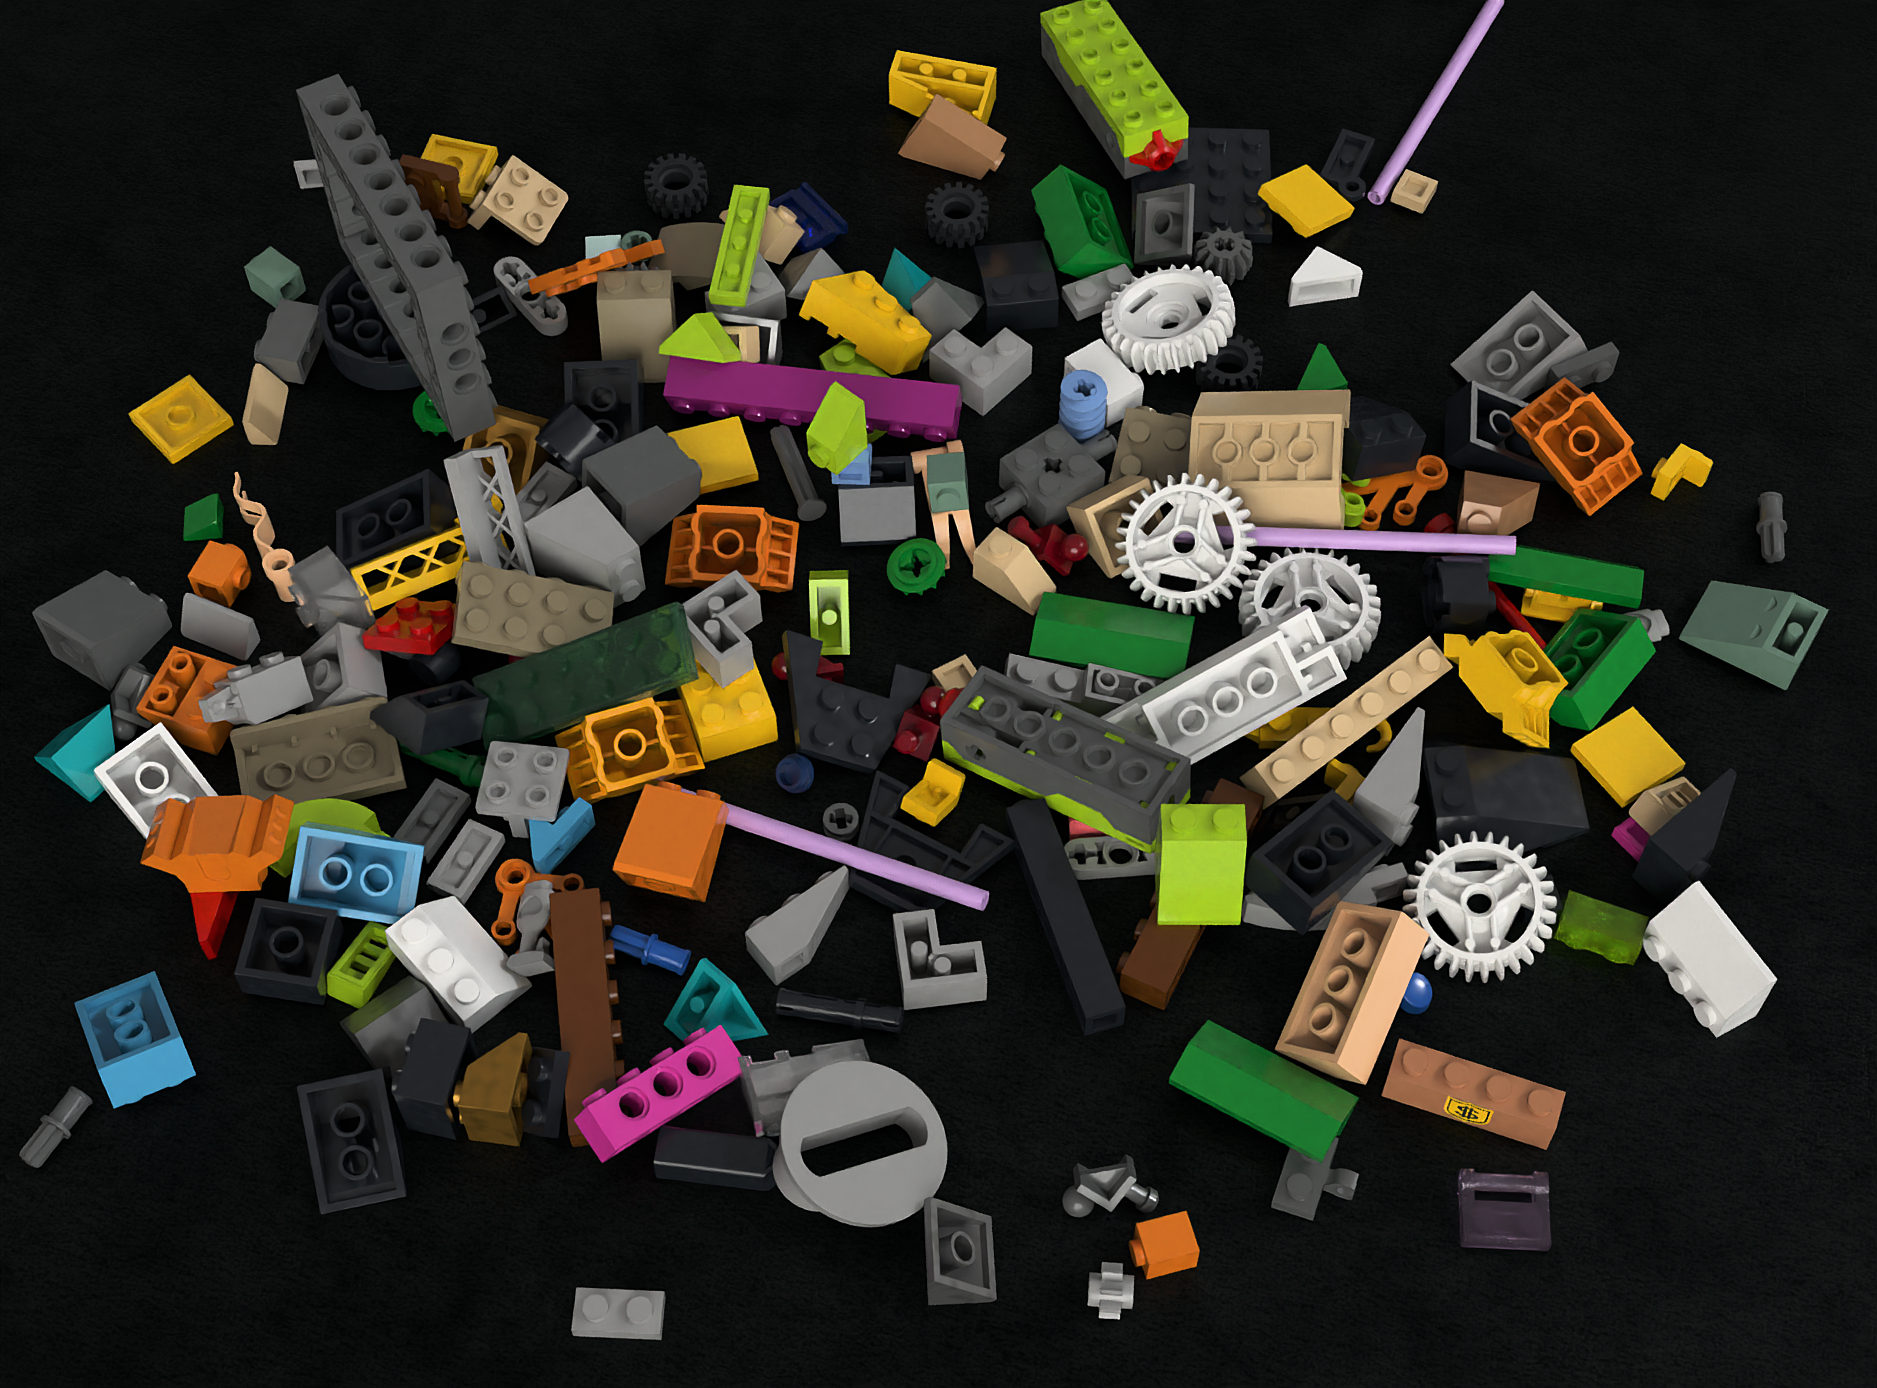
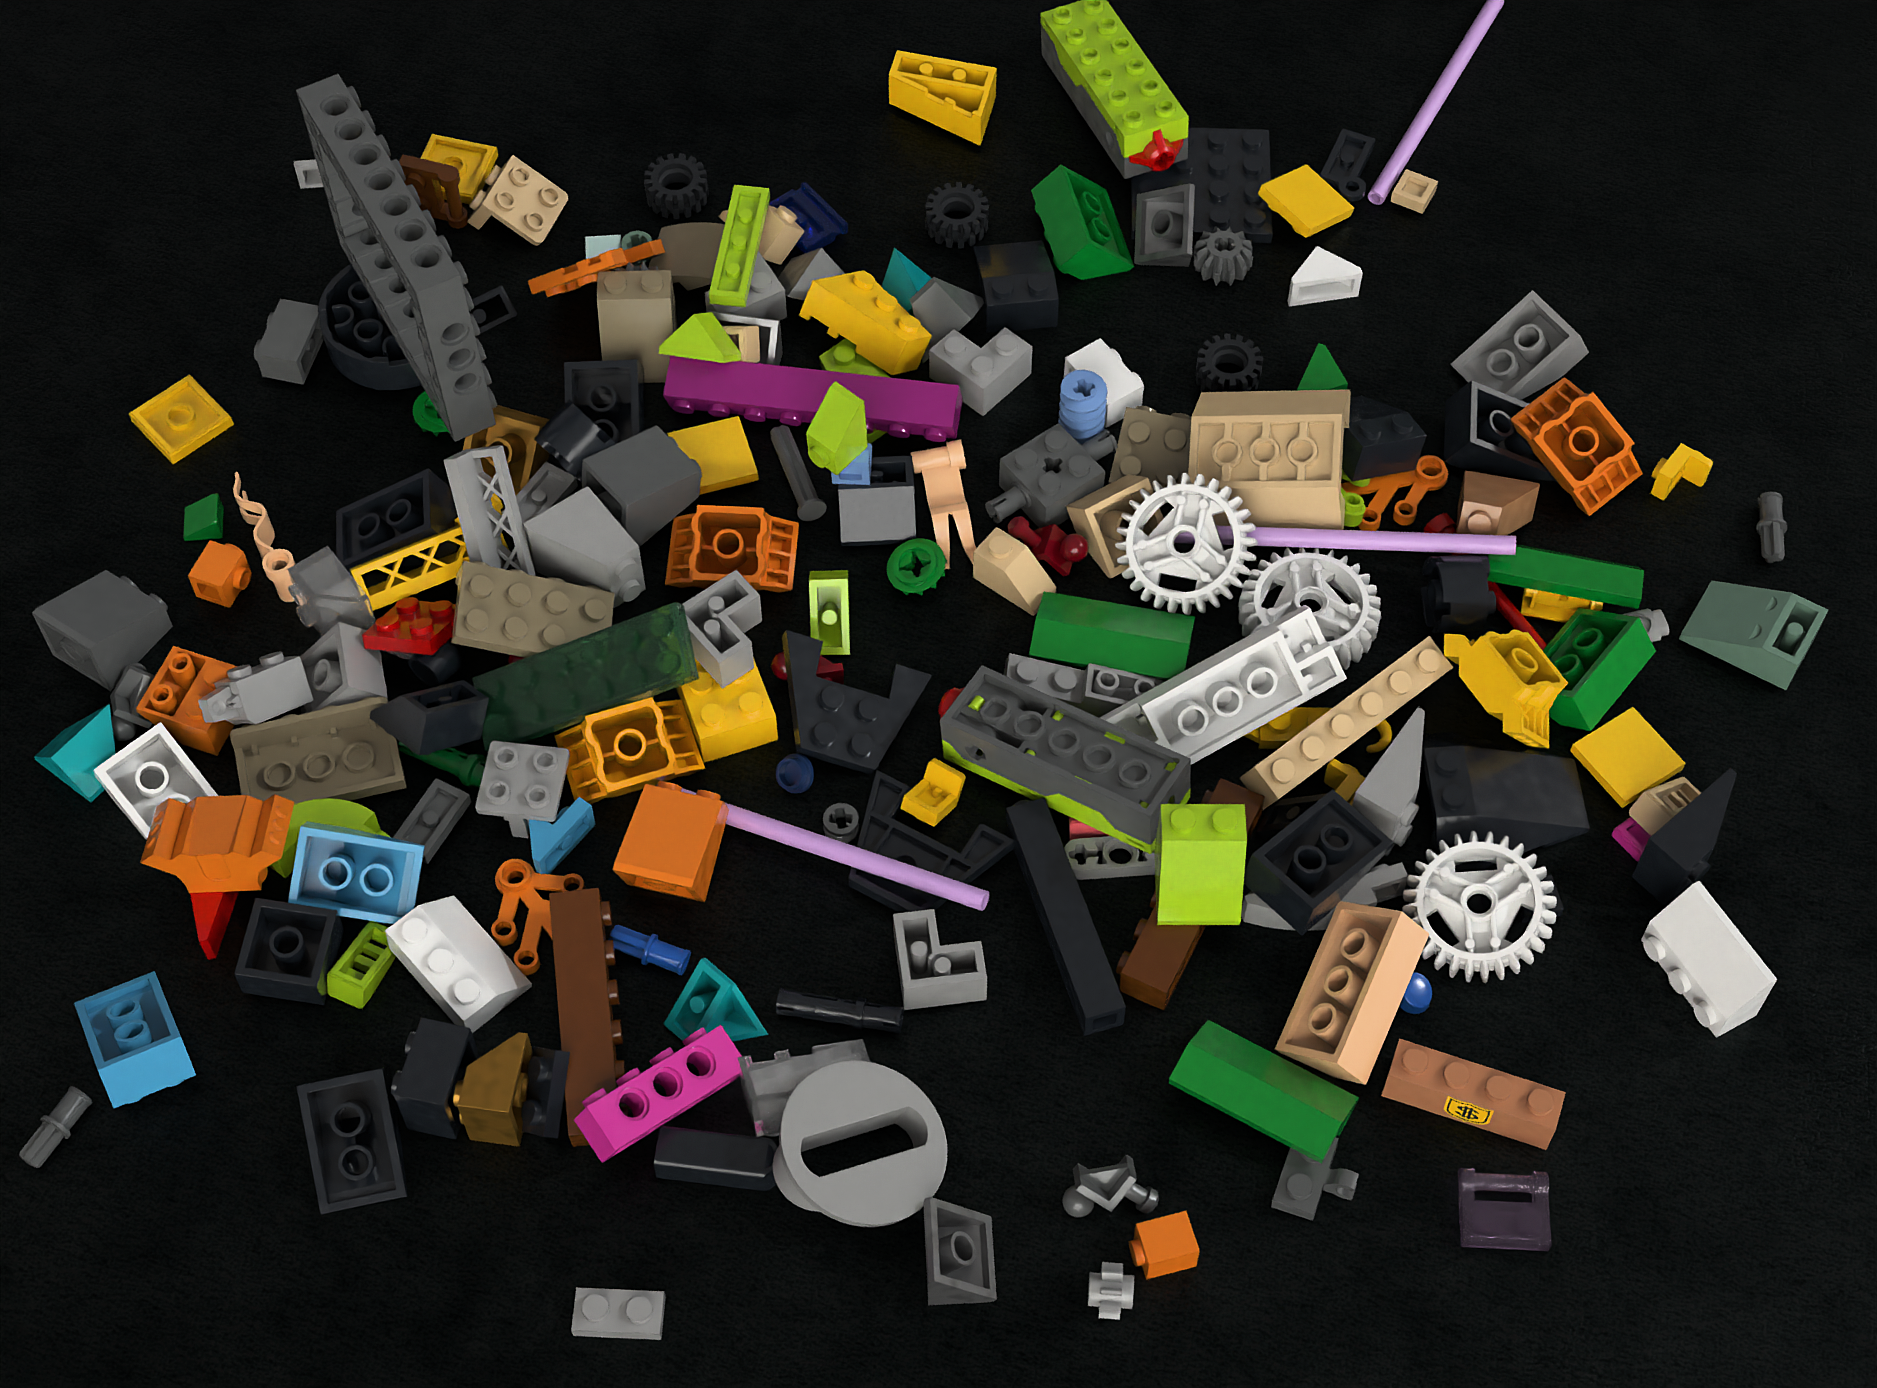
(218, 627): light grey slope -> none
(264, 407): tan slope -> none
(274, 277): sand green brick -> none
(385, 1023): flat silver slope -> none
(466, 861): light grey plate -> none
(531, 920): light grey piece -> none
(533, 309): light grey beam -> none
(793, 933): light grey slope -> none
(921, 725): dark red piece -> none
(947, 482): sand green brick -> none
(953, 140): medium nougat slope -> none
(954, 674): tan plate -> none
(1091, 293): light grey plate -> none
(1138, 313): white gear -> none
(1586, 368): dark grey plate -> none
(1601, 928): clear neon green bracket -> none

